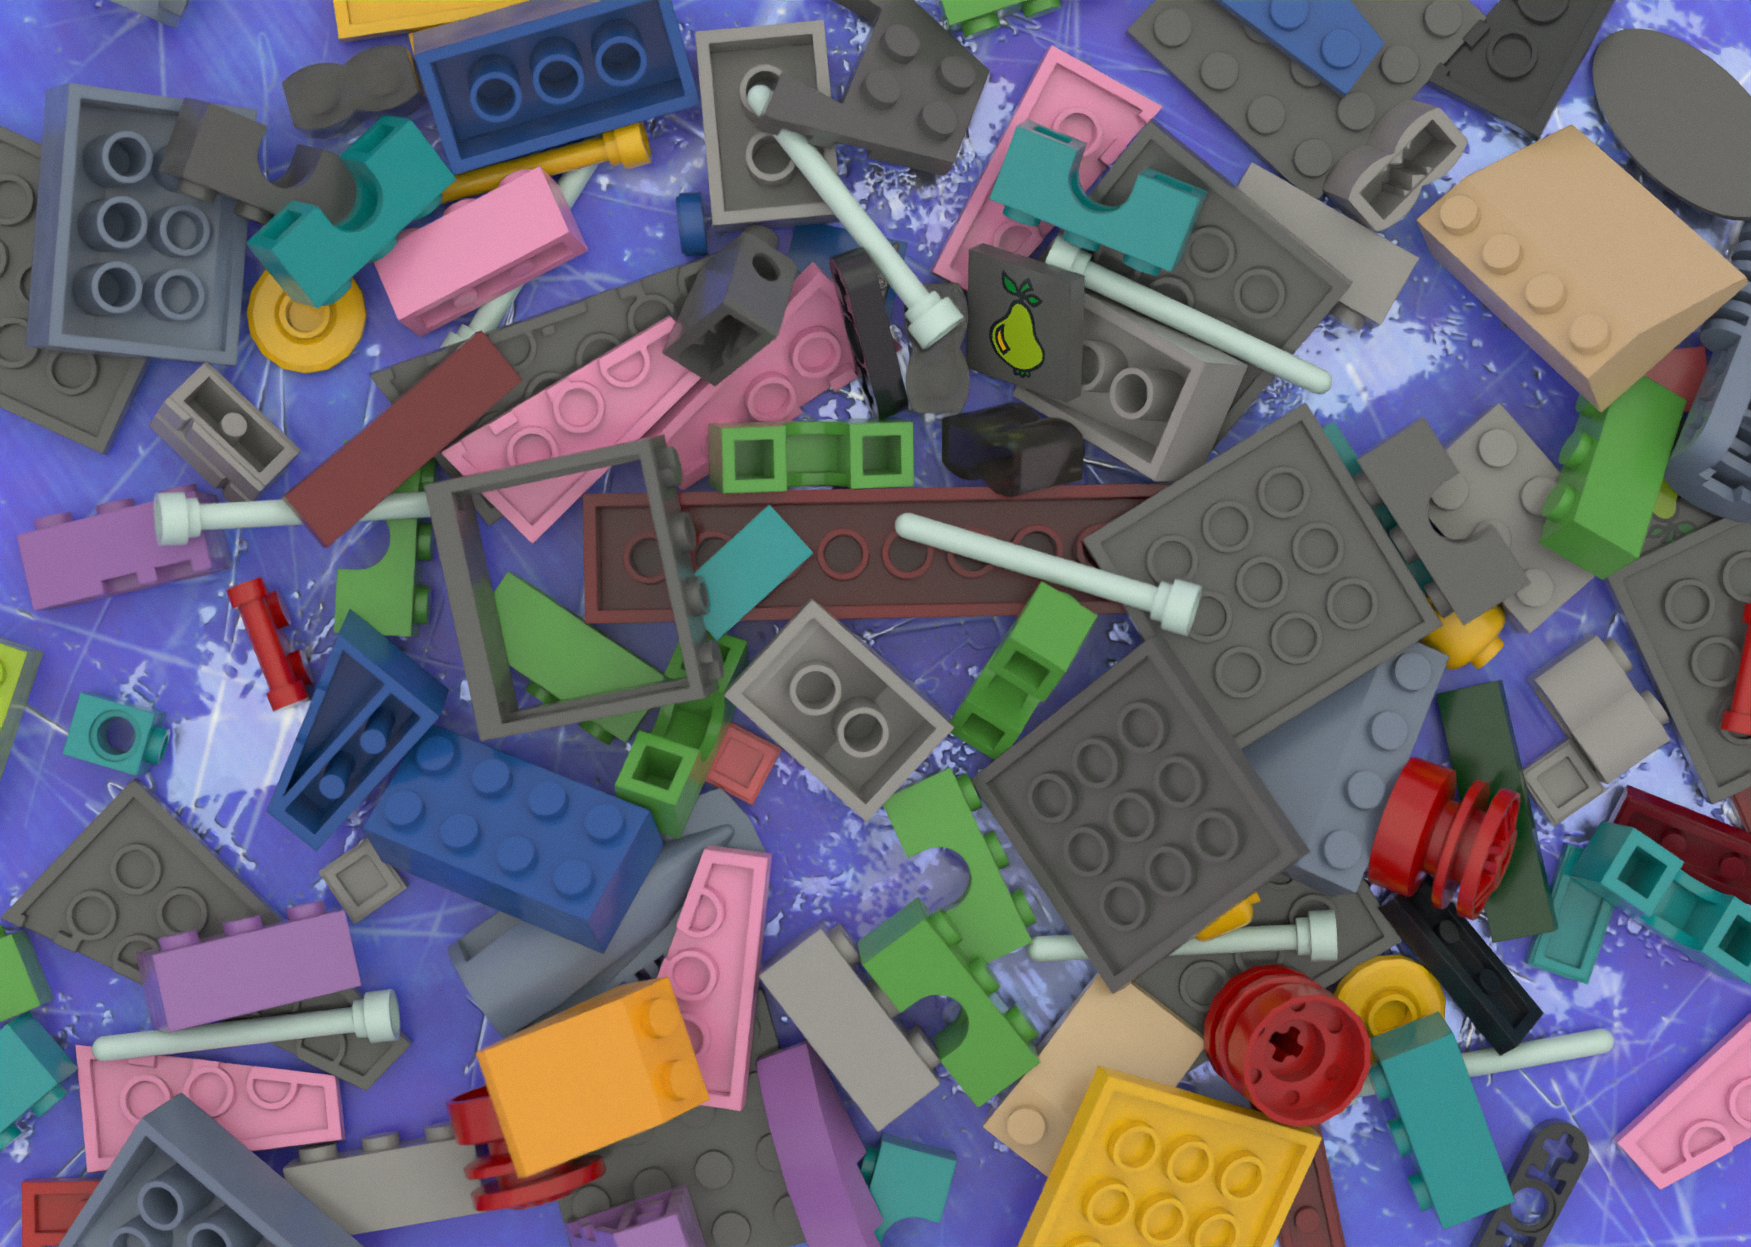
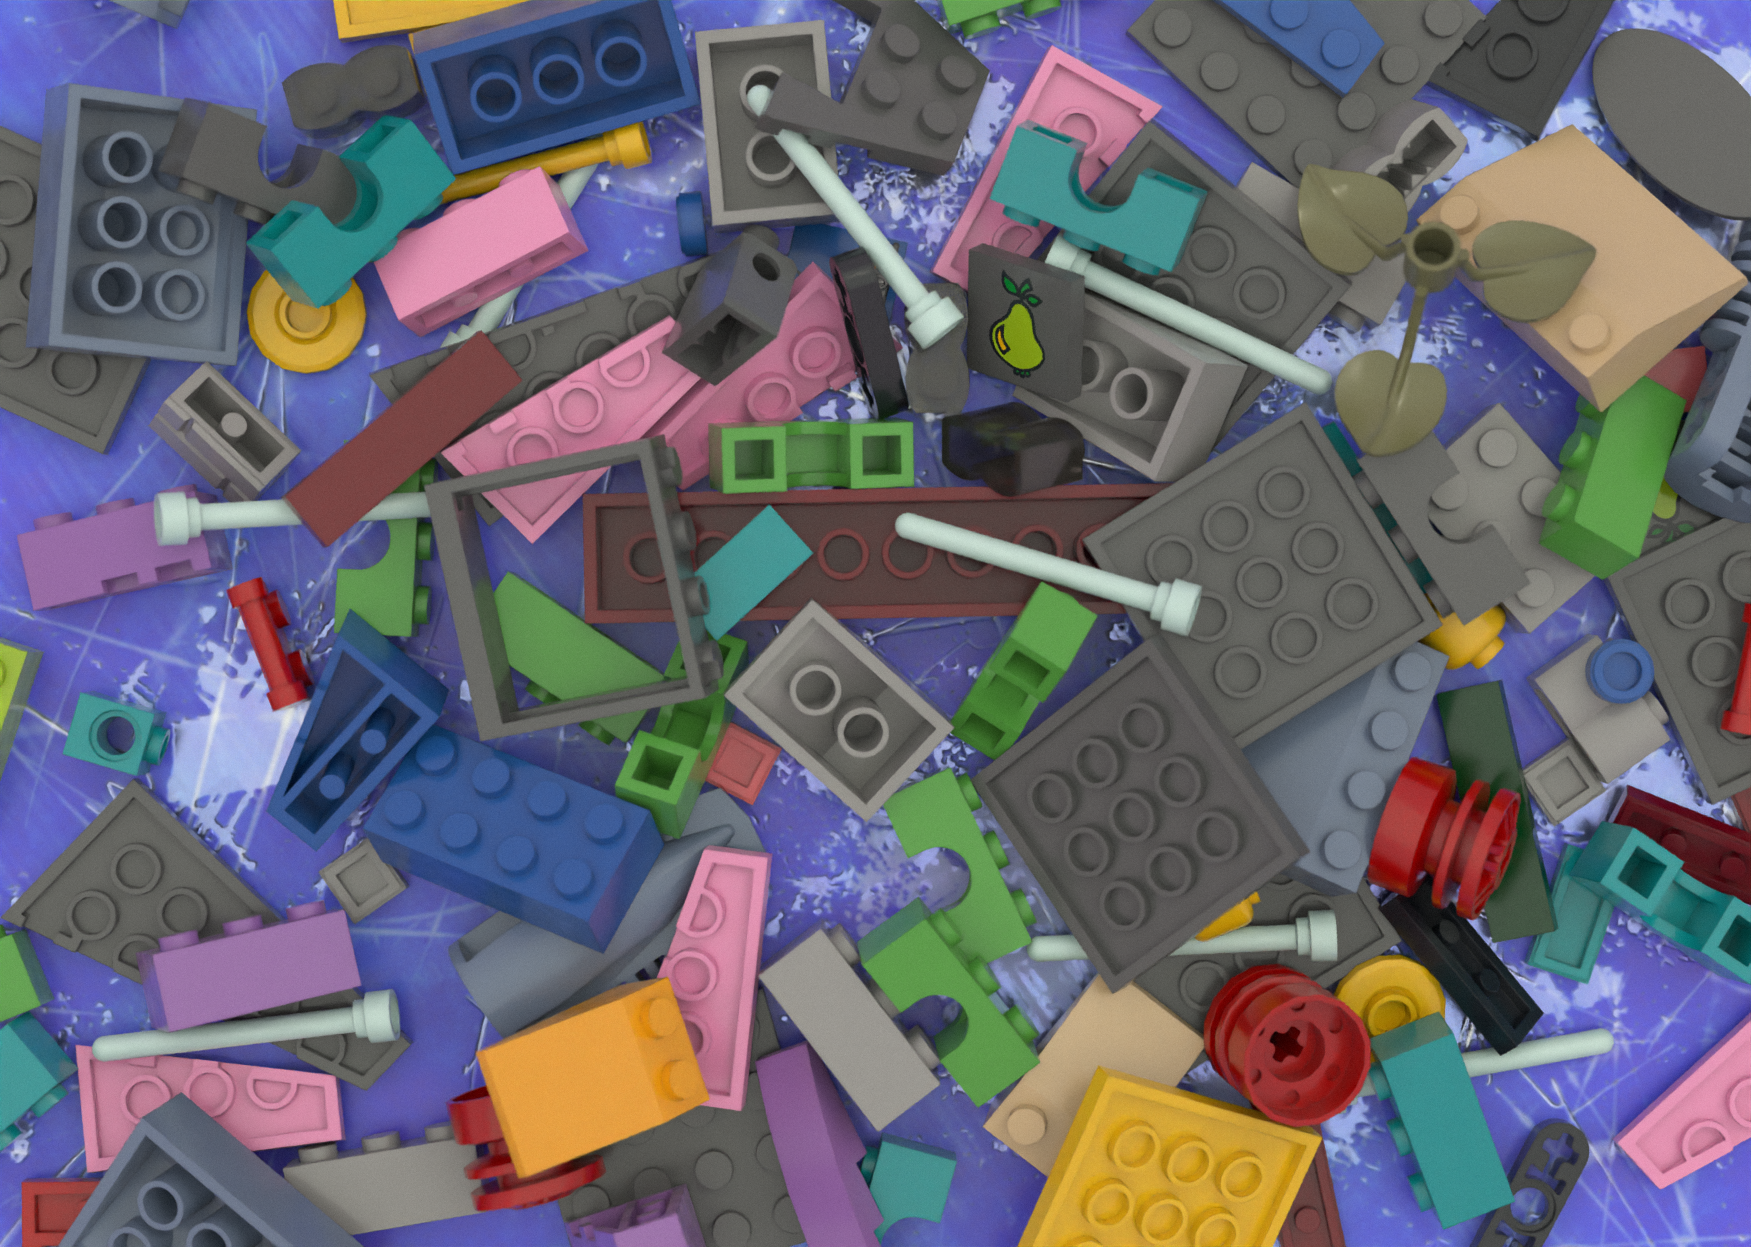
(1356, 215): none -> olive plant
(1619, 671): none -> blue tile

